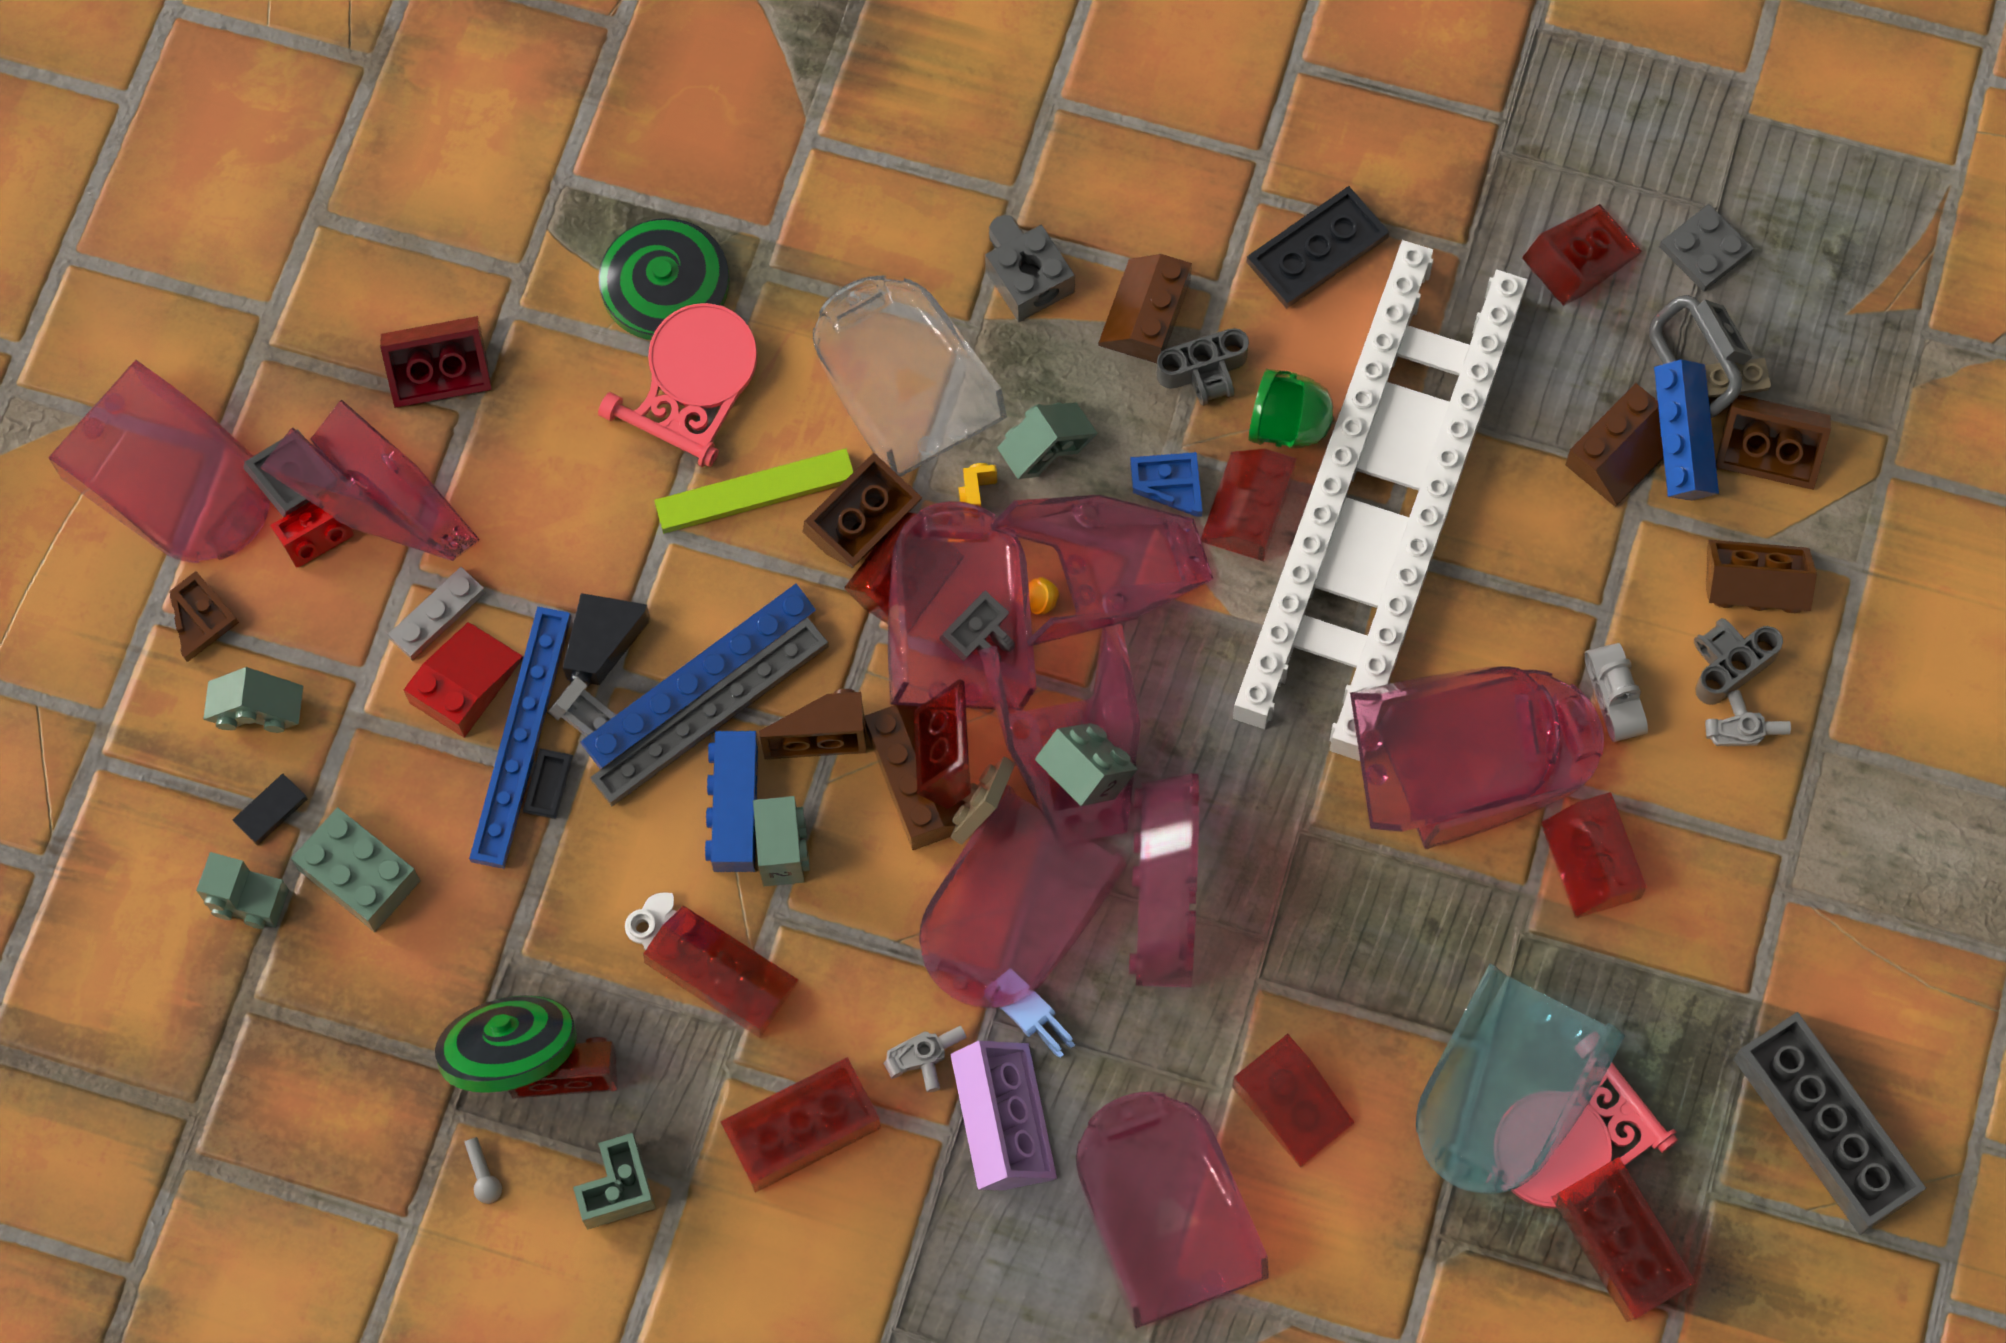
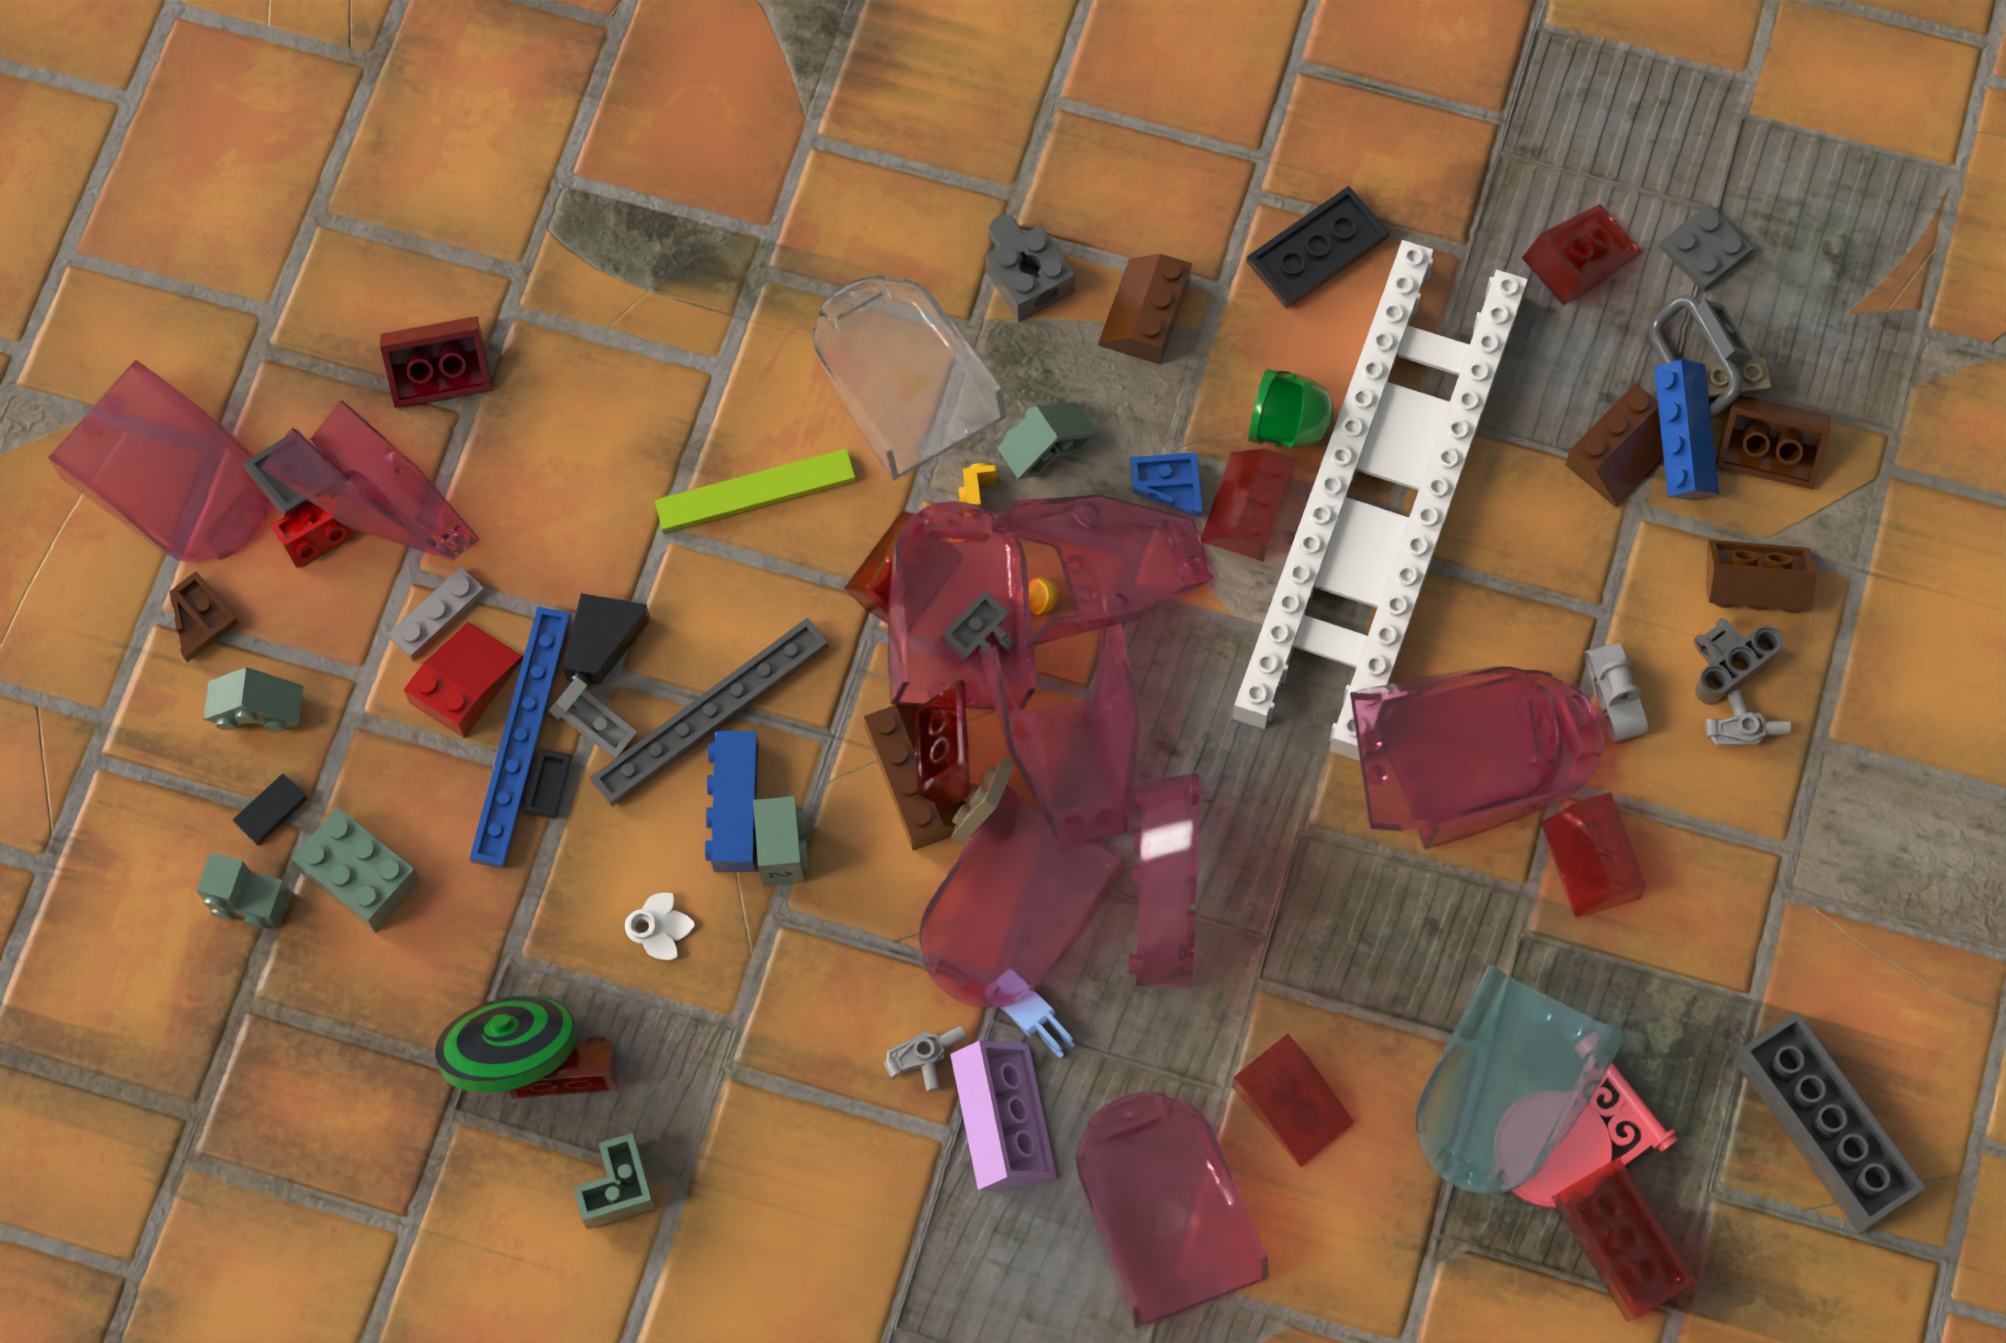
(487, 1187): light grey bar -> none
(660, 270): dish -> none
(697, 676): blue plate -> none
(700, 361): coral piece -> none
(719, 970): clear red slope -> none
(801, 1124): clear red brick -> none
(821, 728): reddish brown slope -> none
(860, 512): reddish brown slope -> none
(1086, 763): sand green brick -> none
(1209, 377): dark grey piece -> none

